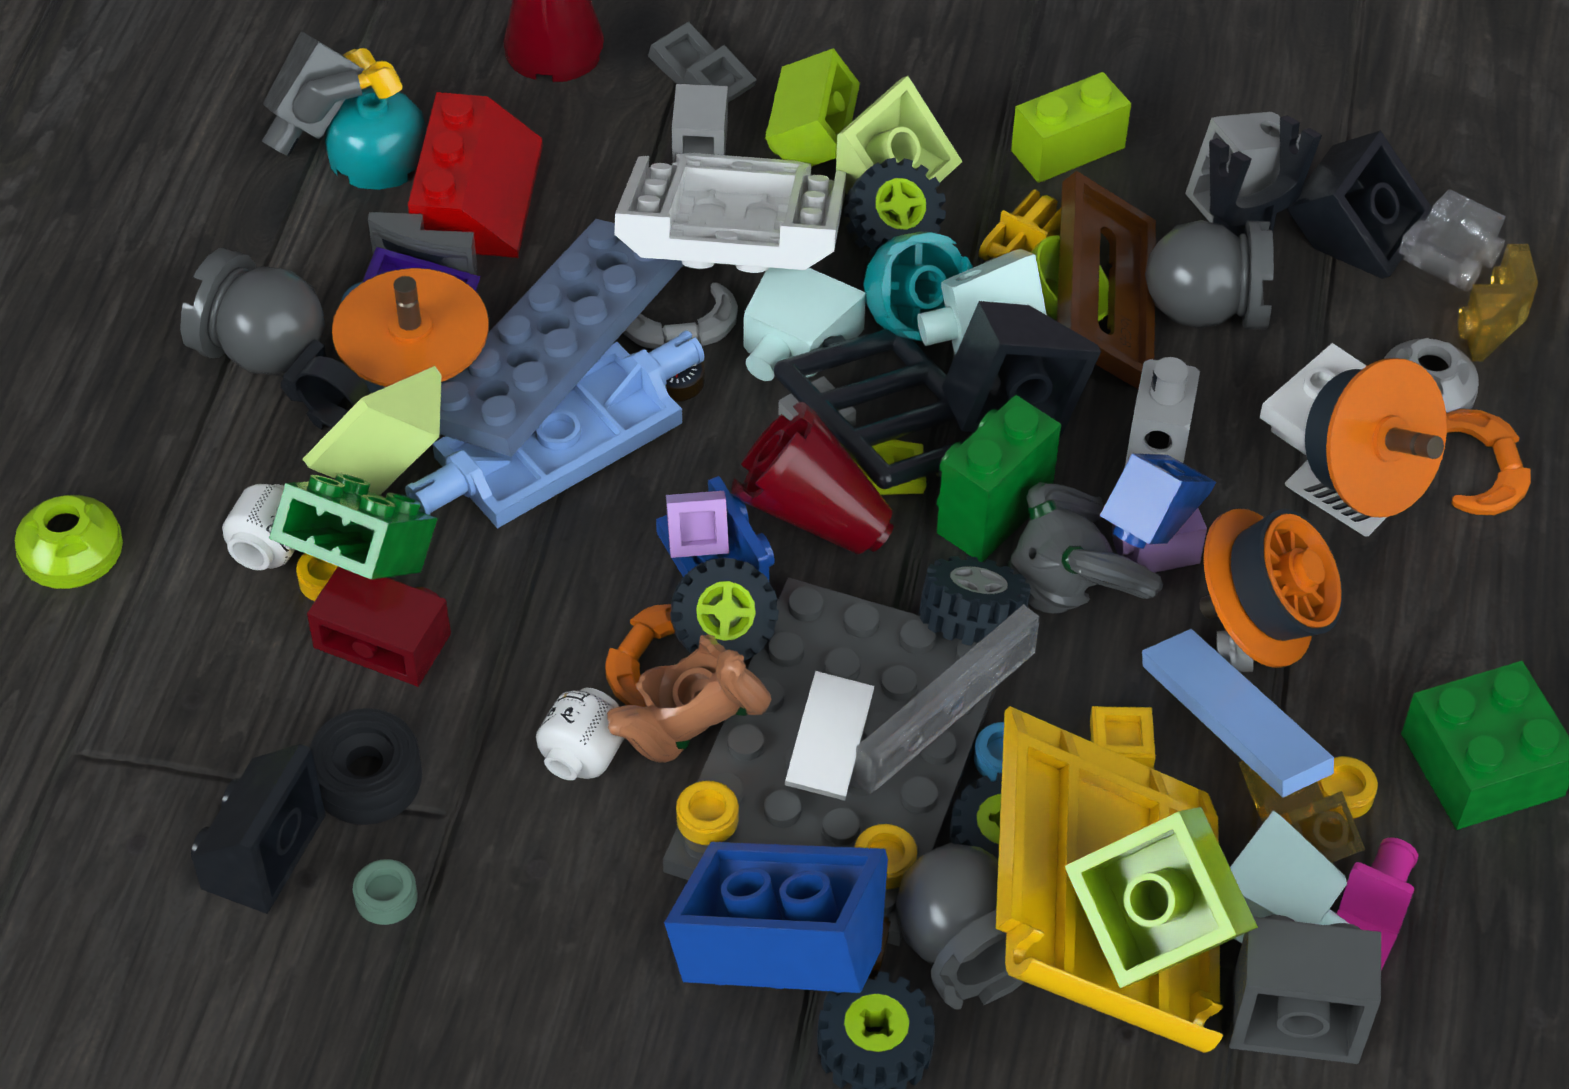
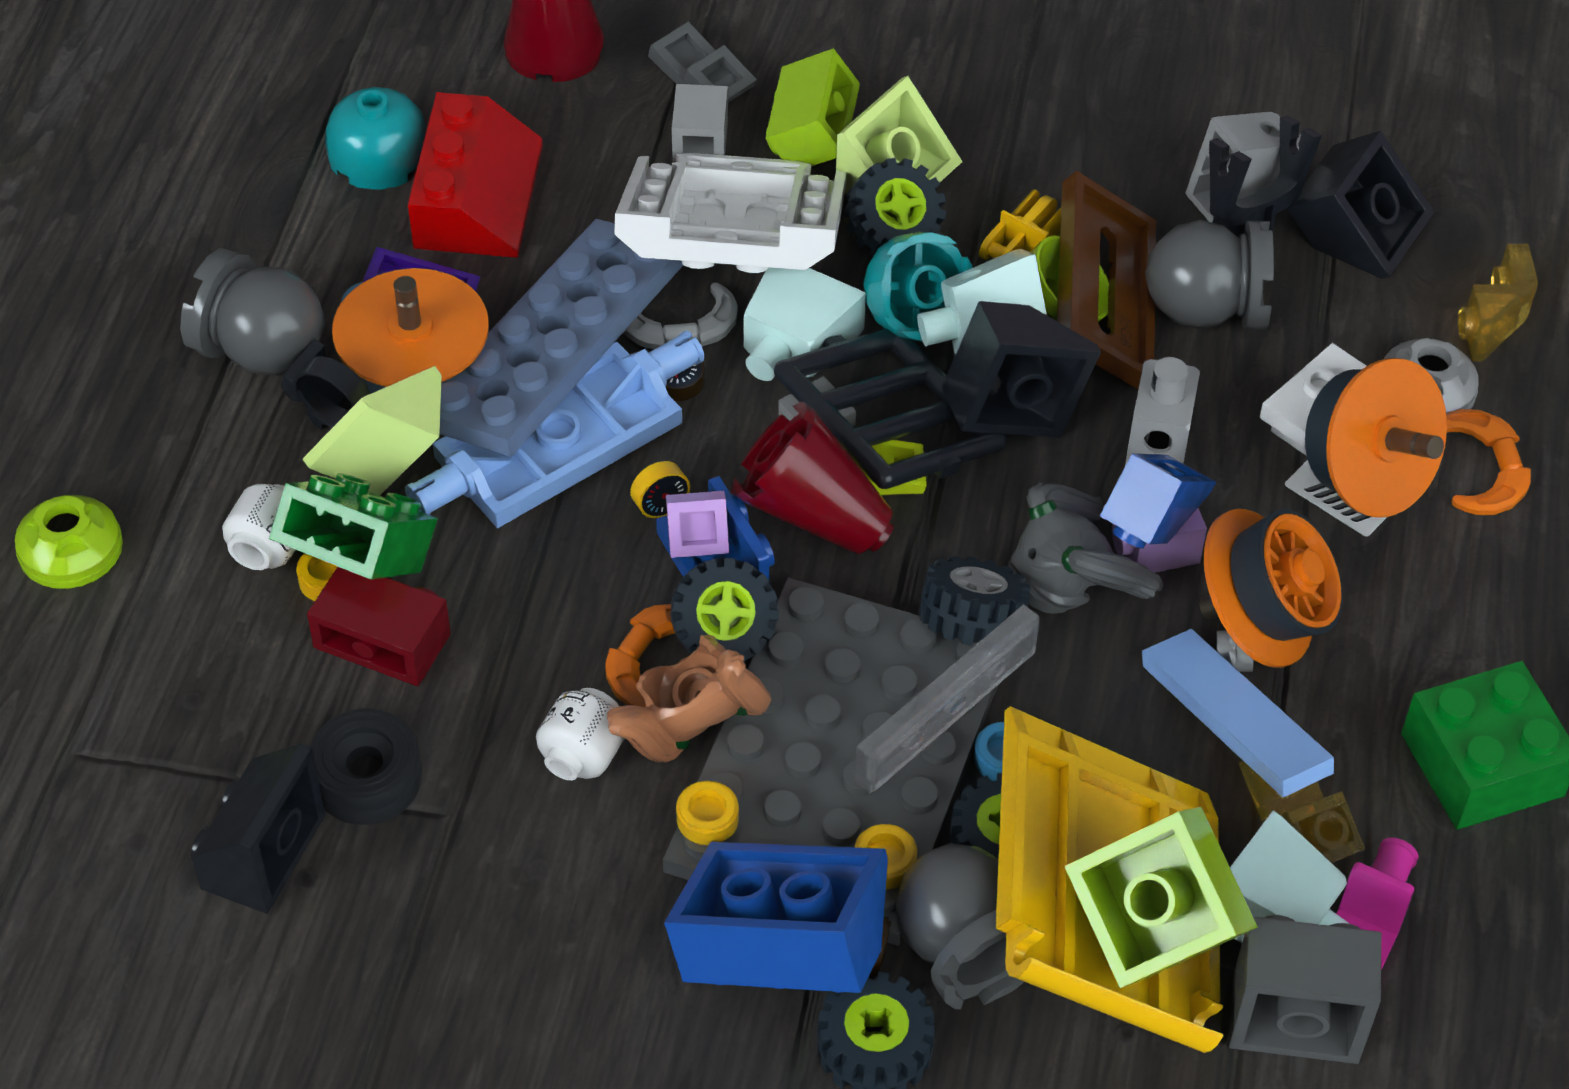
(315, 86): dark grey torso -> none
(385, 891): sand green tile -> none
(406, 235): dark grey slope -> none
(654, 484): none -> tile
(829, 735): white slope -> none
(991, 475): green brick -> none
(1070, 127): lime brick -> none
(1125, 732): yellow tile -> none
(1355, 781): yellow tile -> none
(1455, 240): clear cylinder -> none

